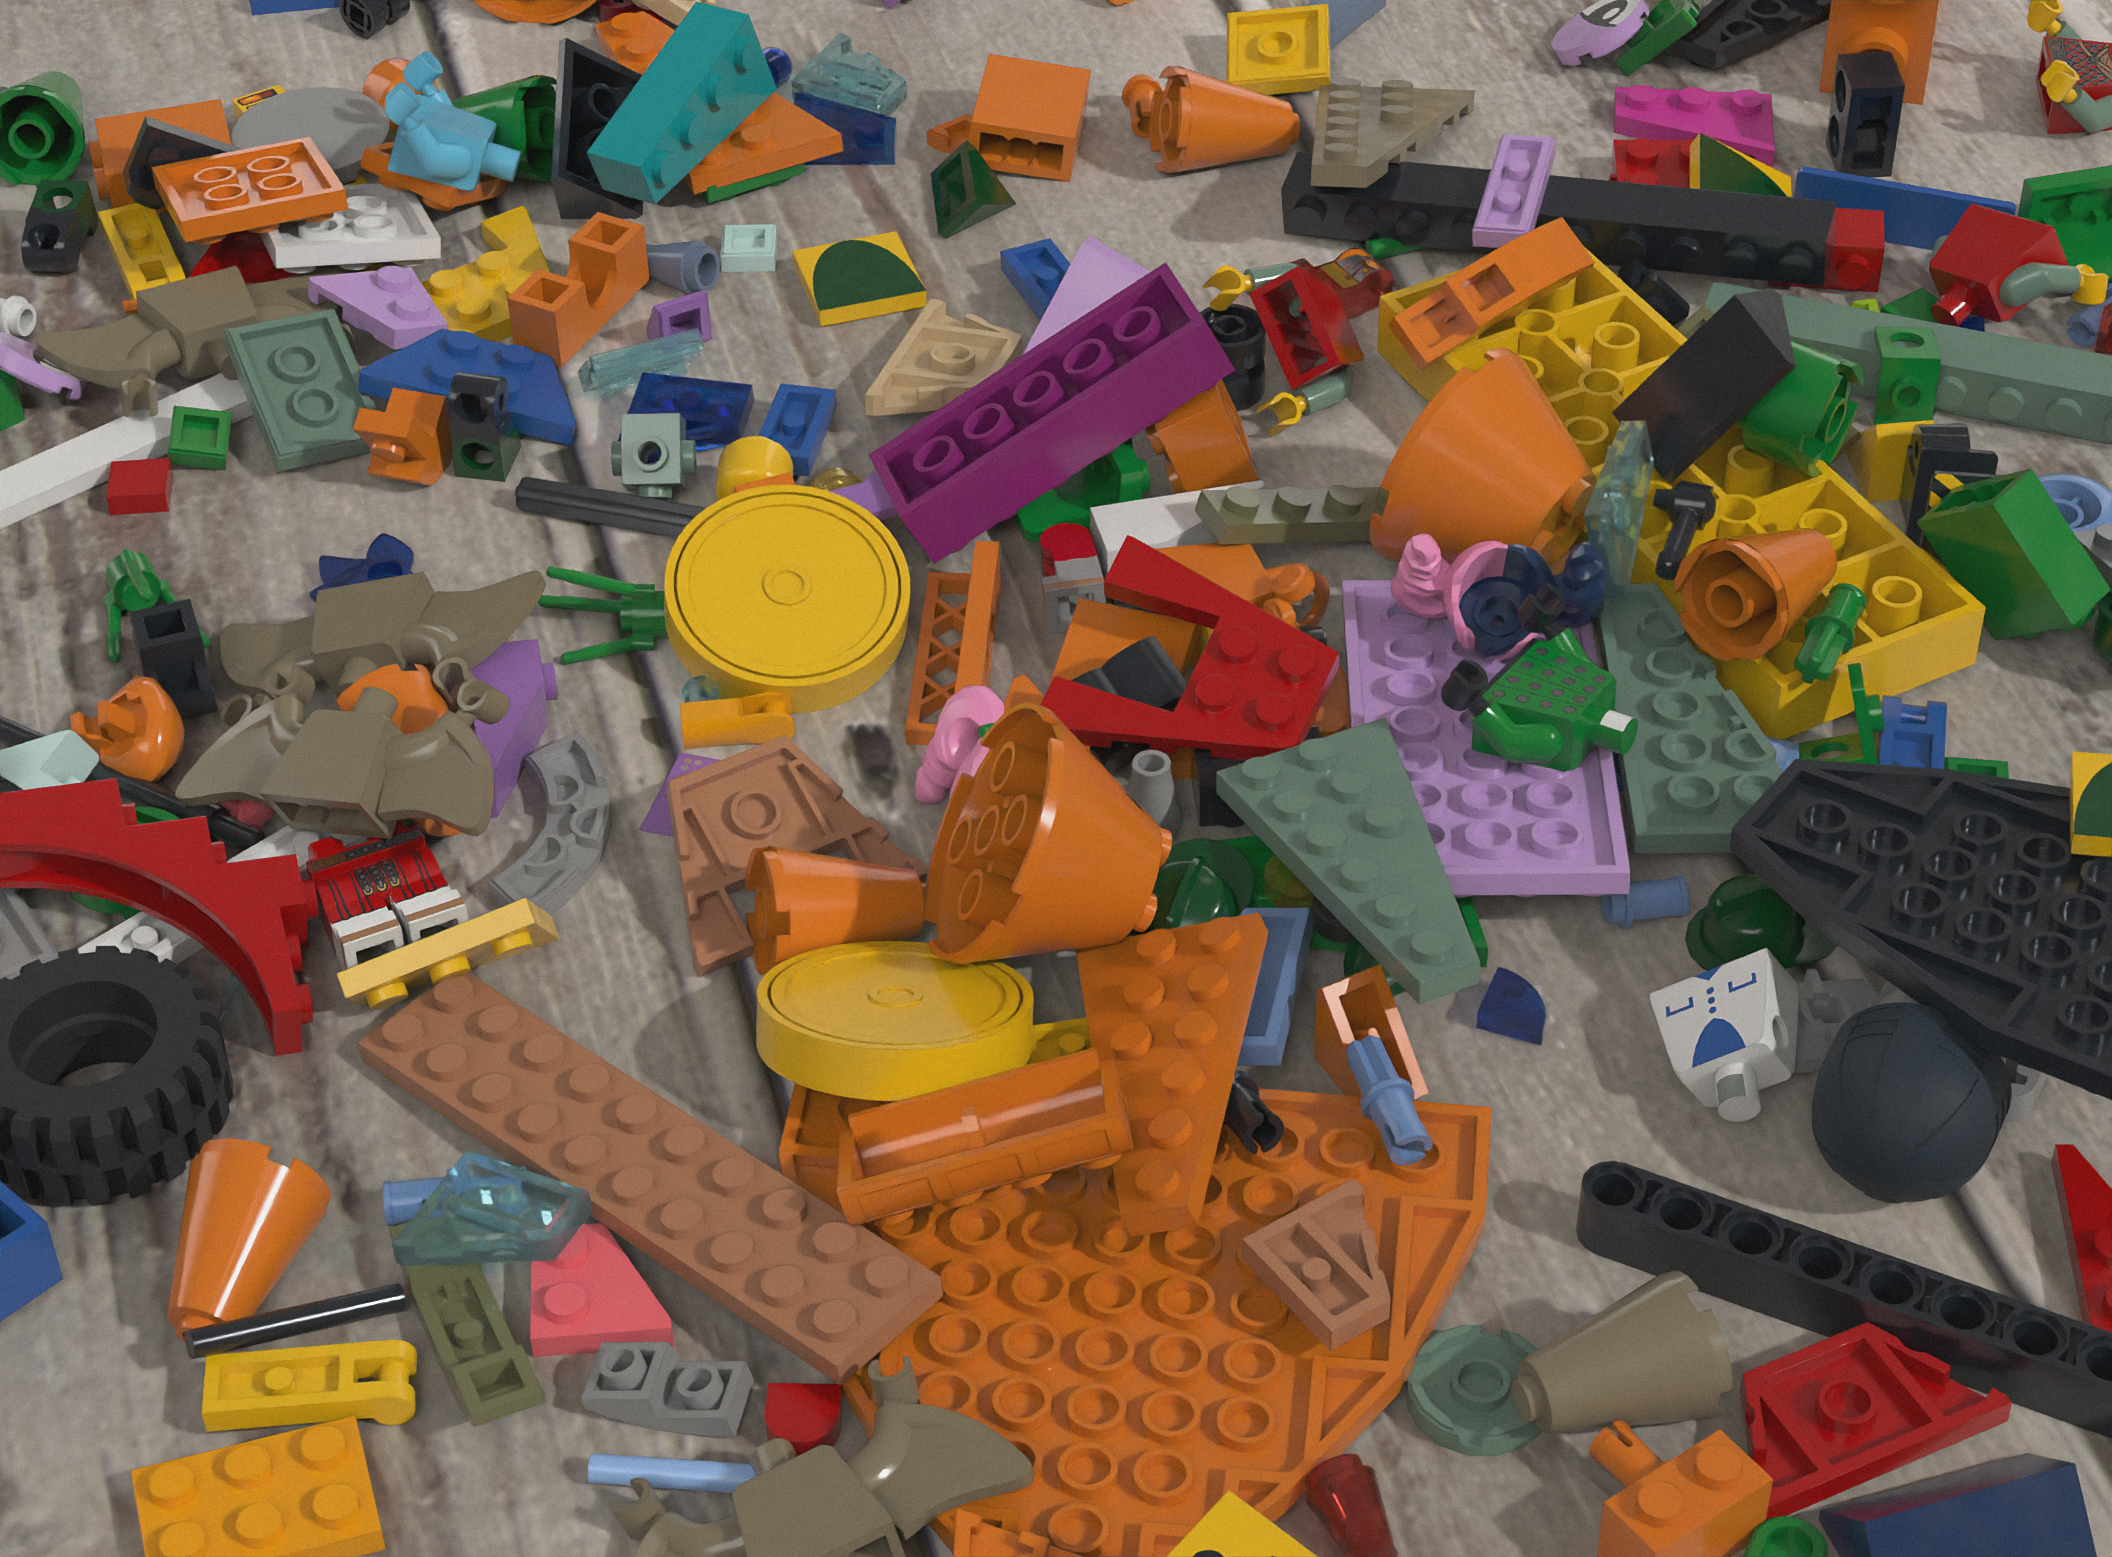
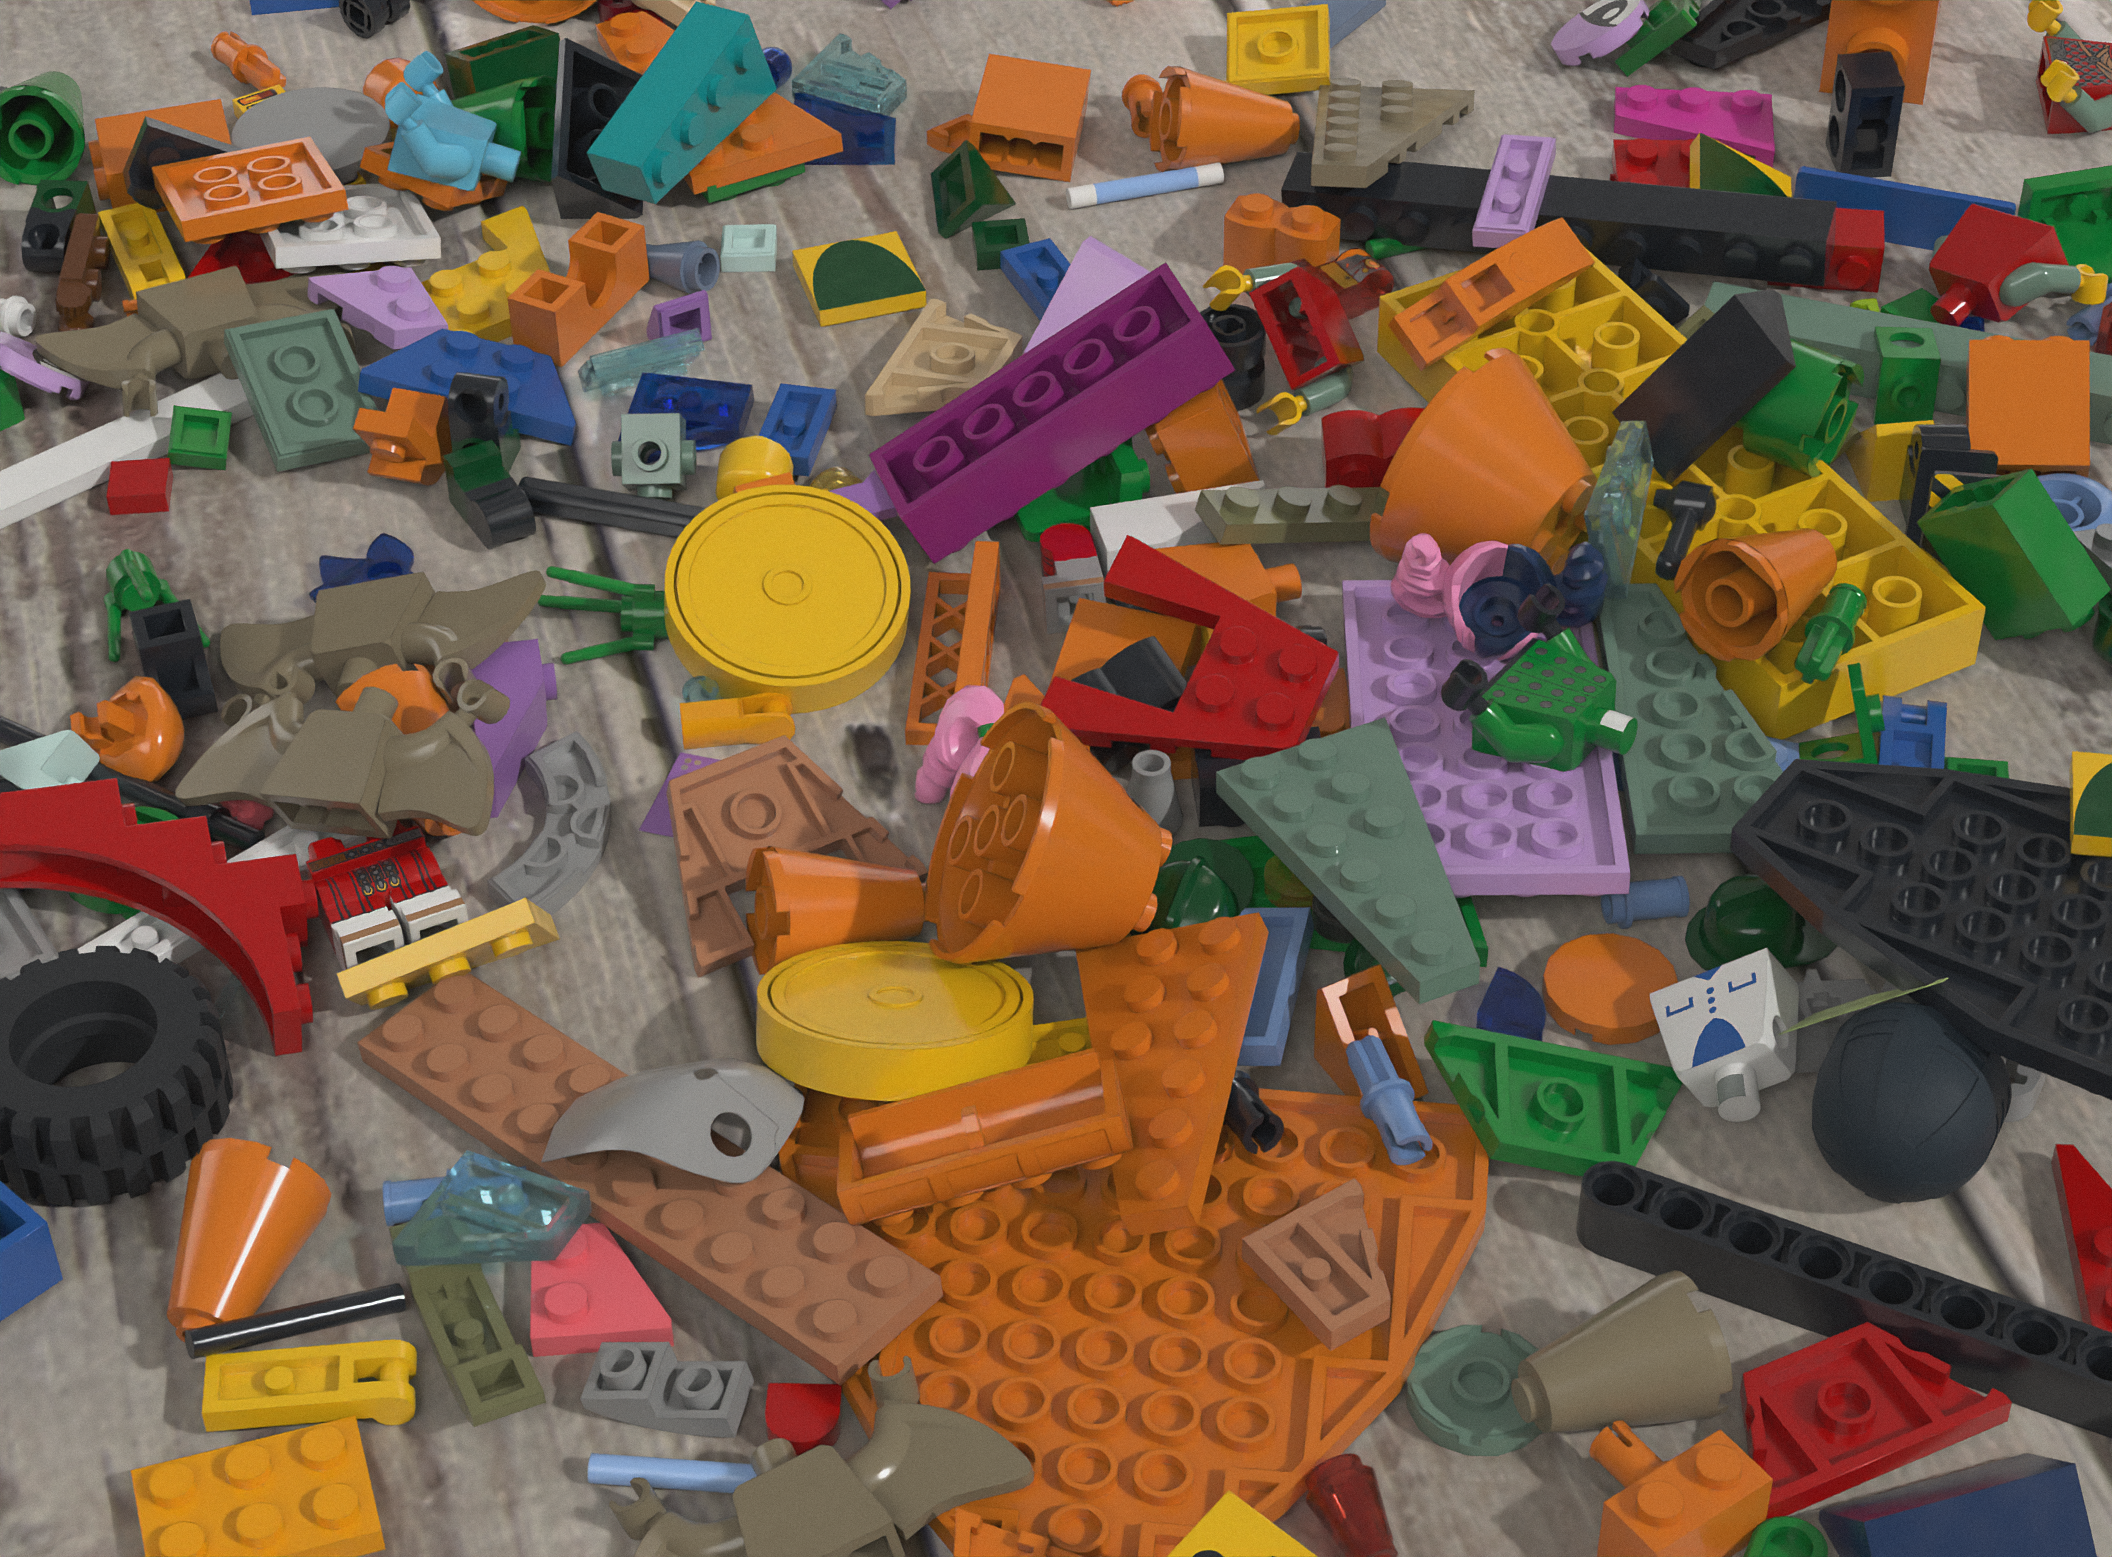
(81, 274): none -> reddish brown hinge
(246, 61): none -> orange axle
(488, 495): none -> leg
(503, 60): none -> dark green brick
(671, 1117): none -> light grey piece
(996, 236): none -> dark green tile
(1144, 185): none -> light blue bar
(1271, 233): none -> orange brick
(1294, 585): orange piece -> none
(1362, 444): none -> red brick
(1550, 1100): none -> green wing
(1606, 986): none -> orange tile
(1853, 1005): none -> yellowish green sticker
(2030, 403): none -> orange brick

